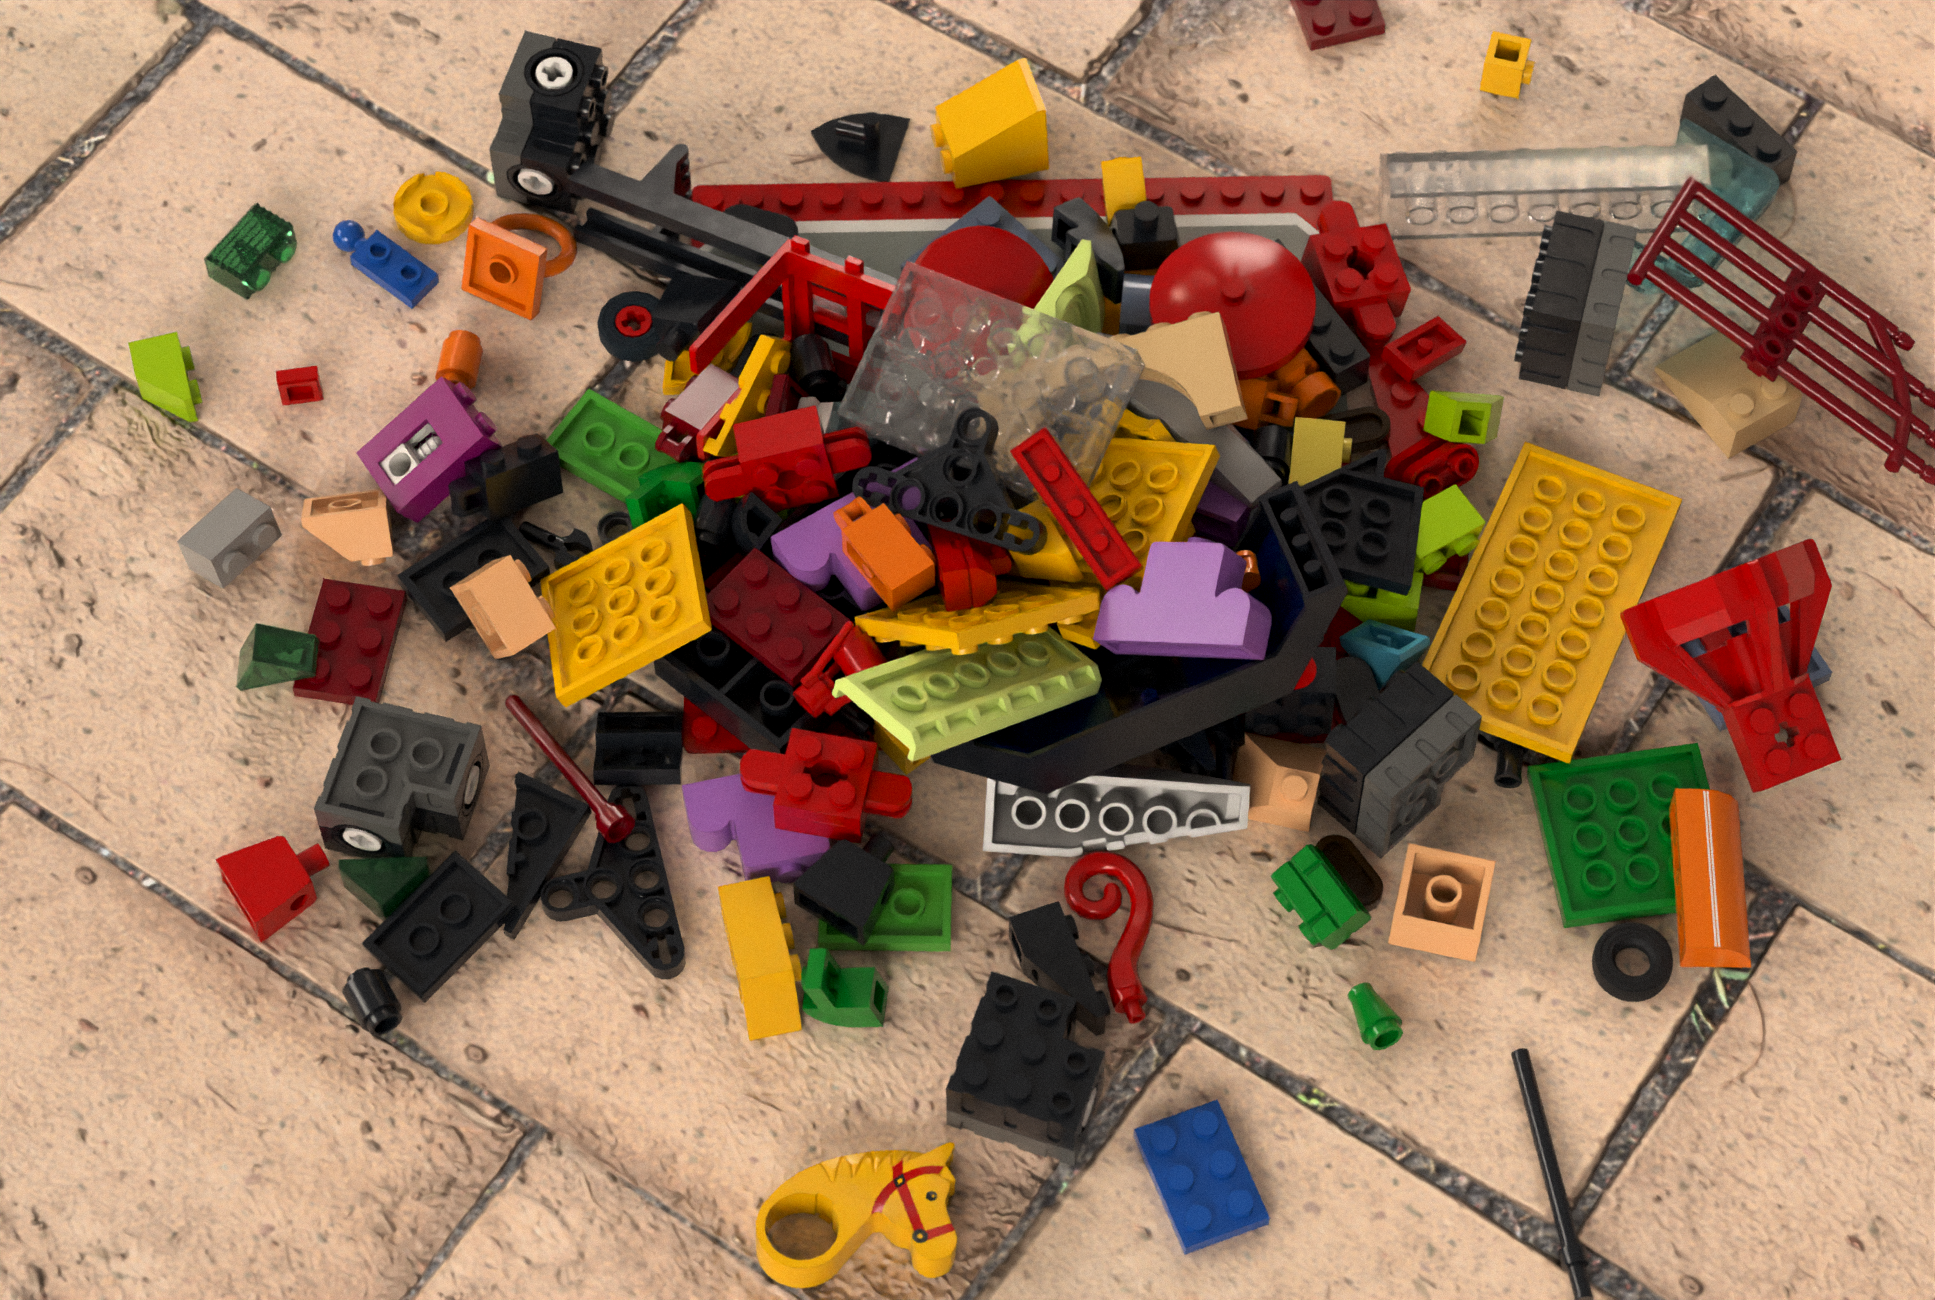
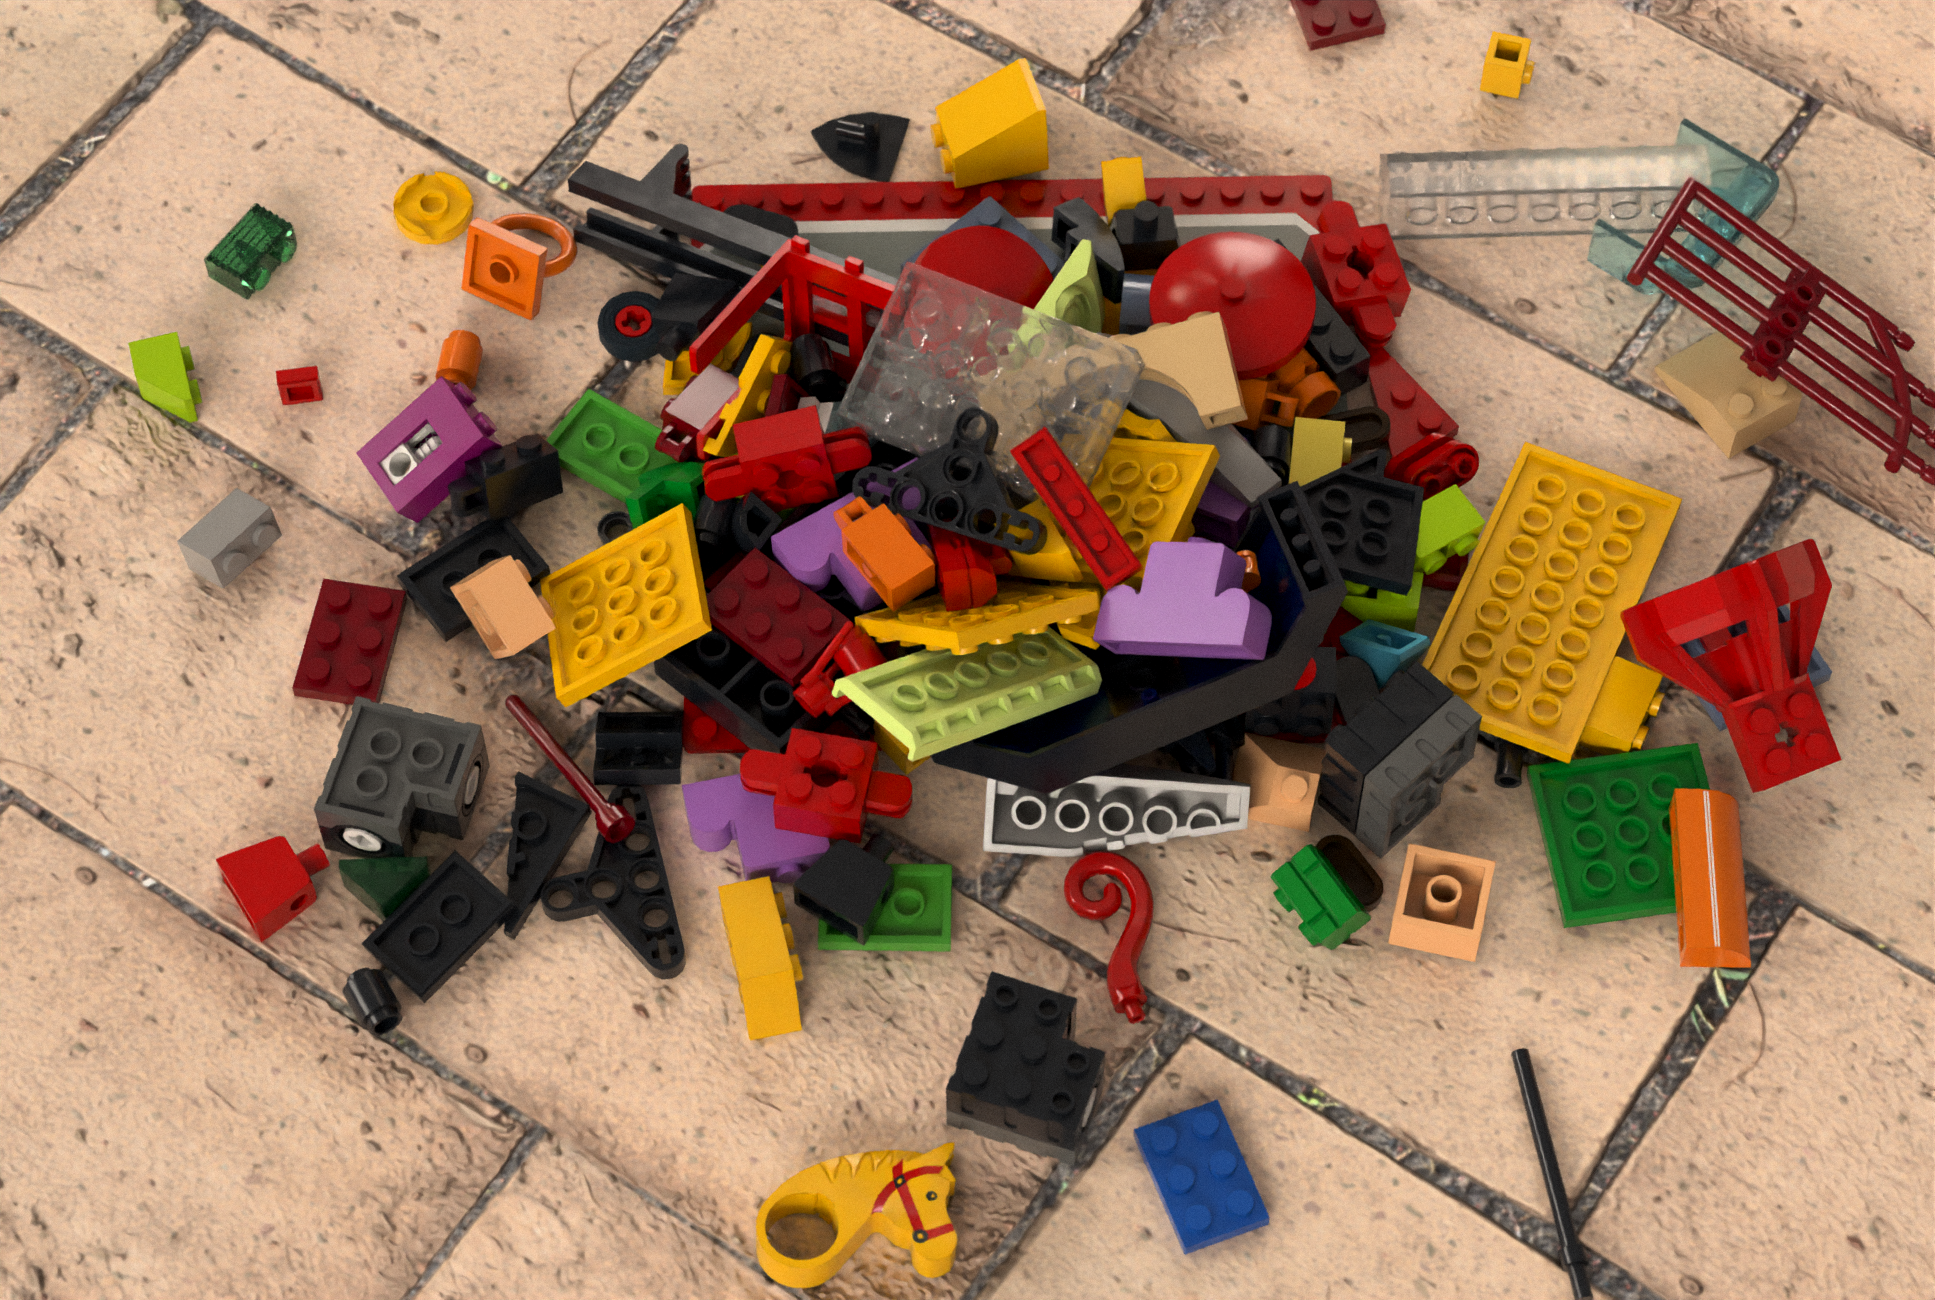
(276, 657): clear green slope -> none
(352, 524): light nougat slope -> none
(386, 263): blue plate -> none
(550, 120): black piece -> none
(576, 540): black bar -> none
(842, 994): green brick -> none
(1052, 960): black slope -> none
(1375, 1018): green cone -> none
(1423, 349): red plate -> none
(1463, 416): lime slope -> none
(1574, 302): black piece -> none
(1622, 709): none -> yellow brick
(1632, 936): black tyre -> none
(1733, 121): black arch -> none

